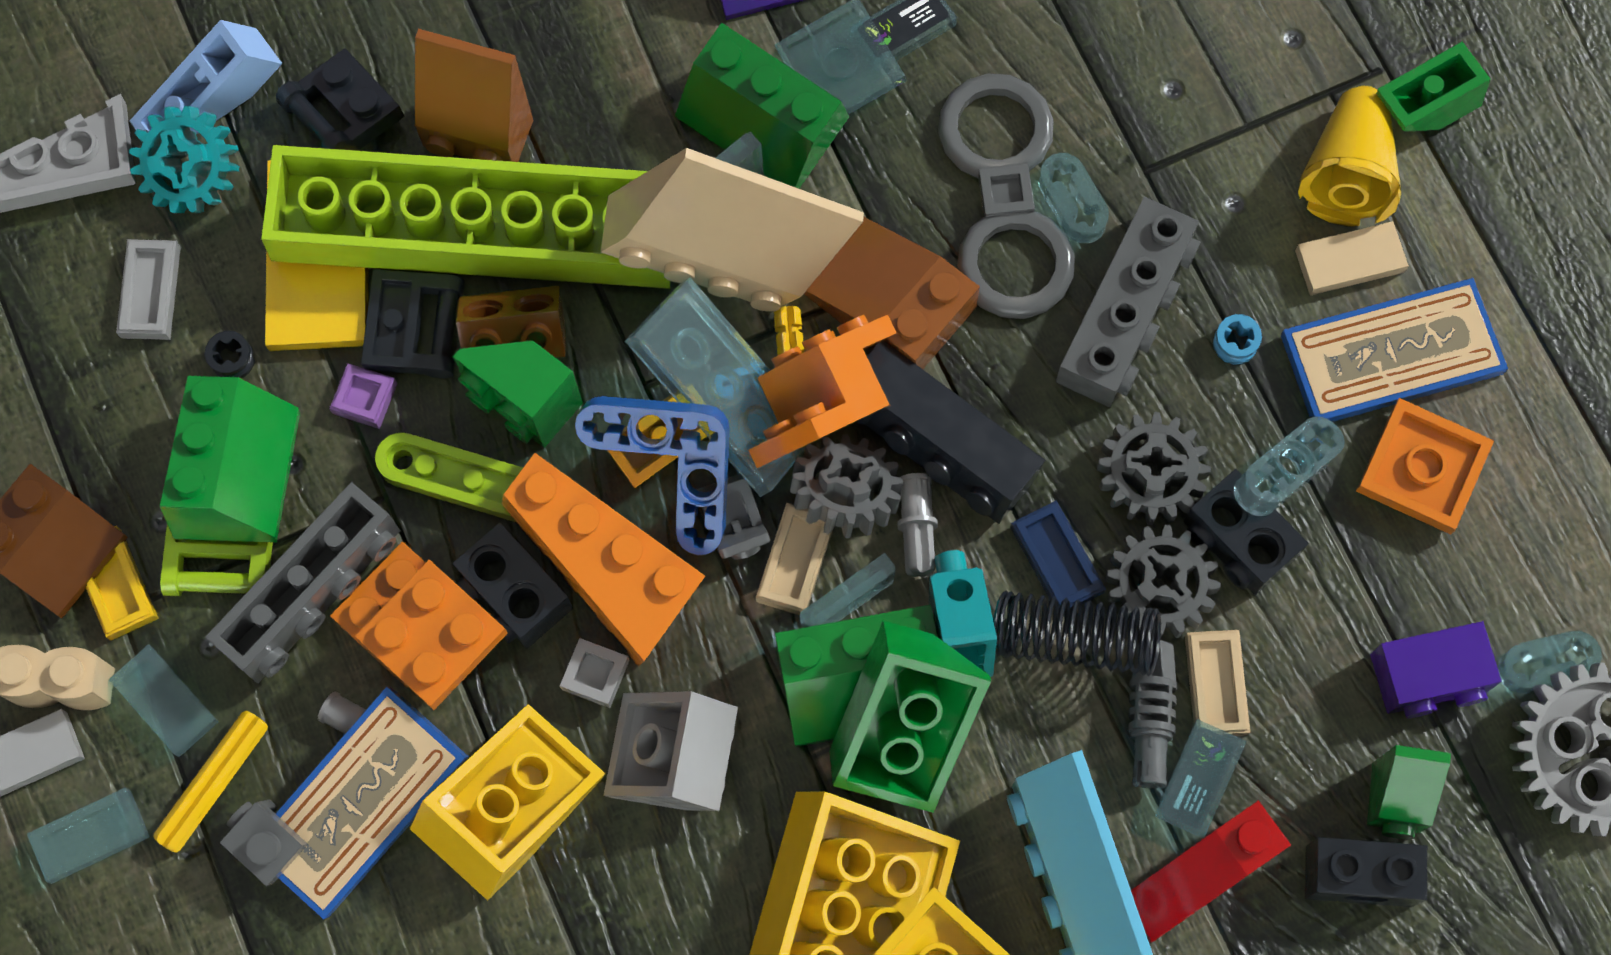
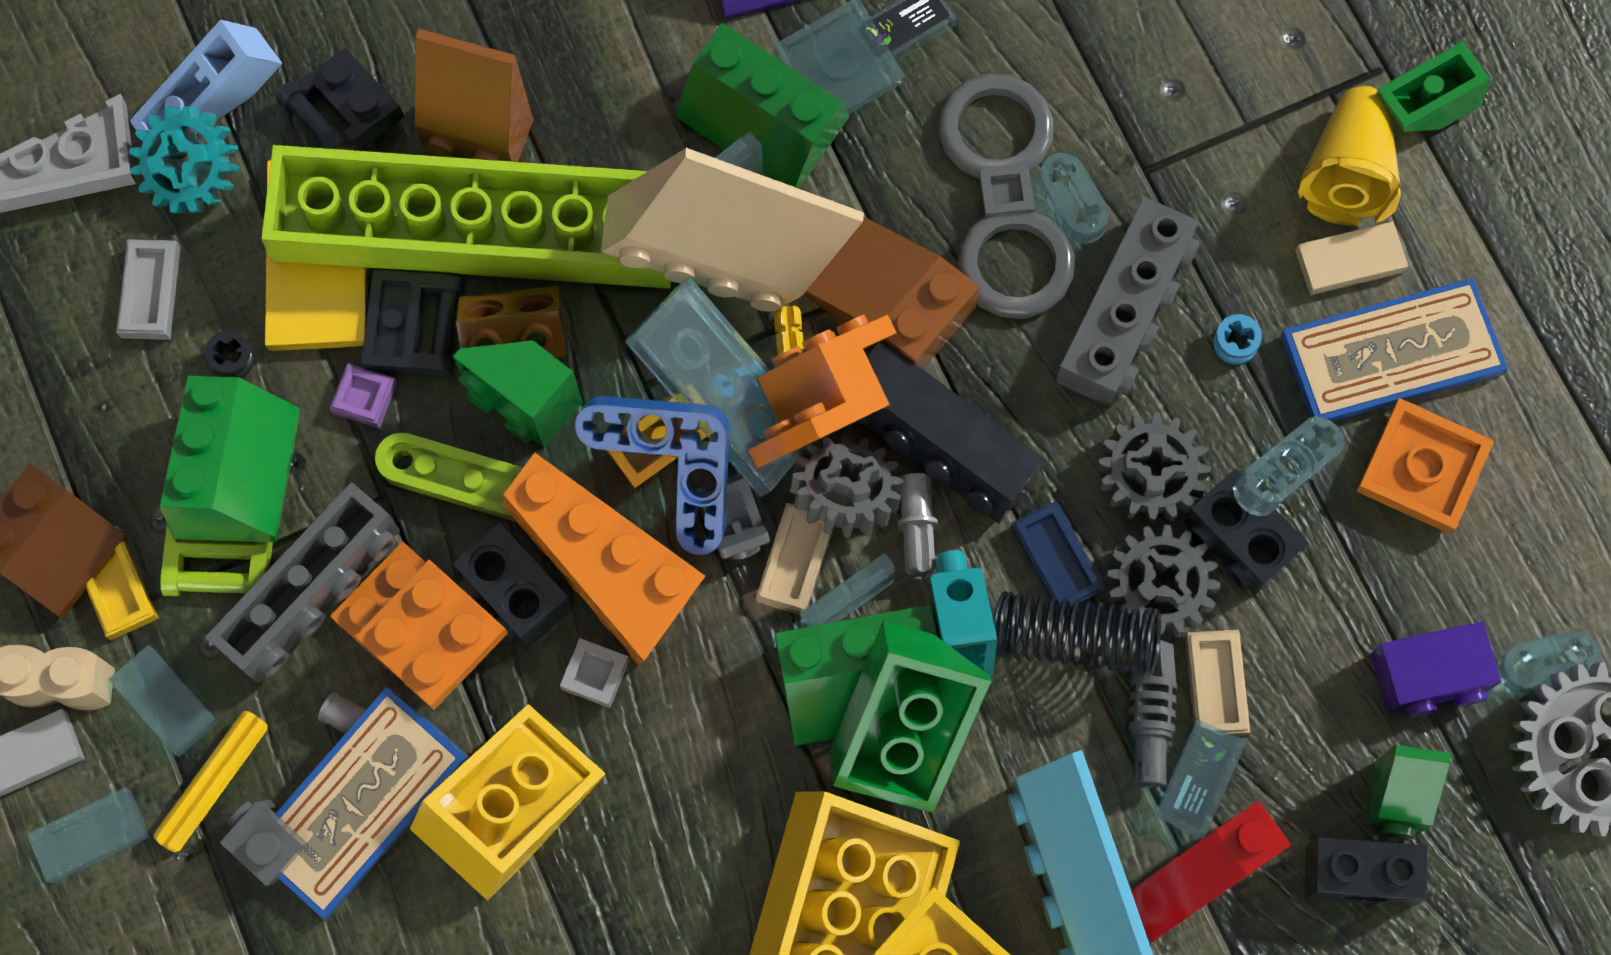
(671, 750): light grey slope -> none

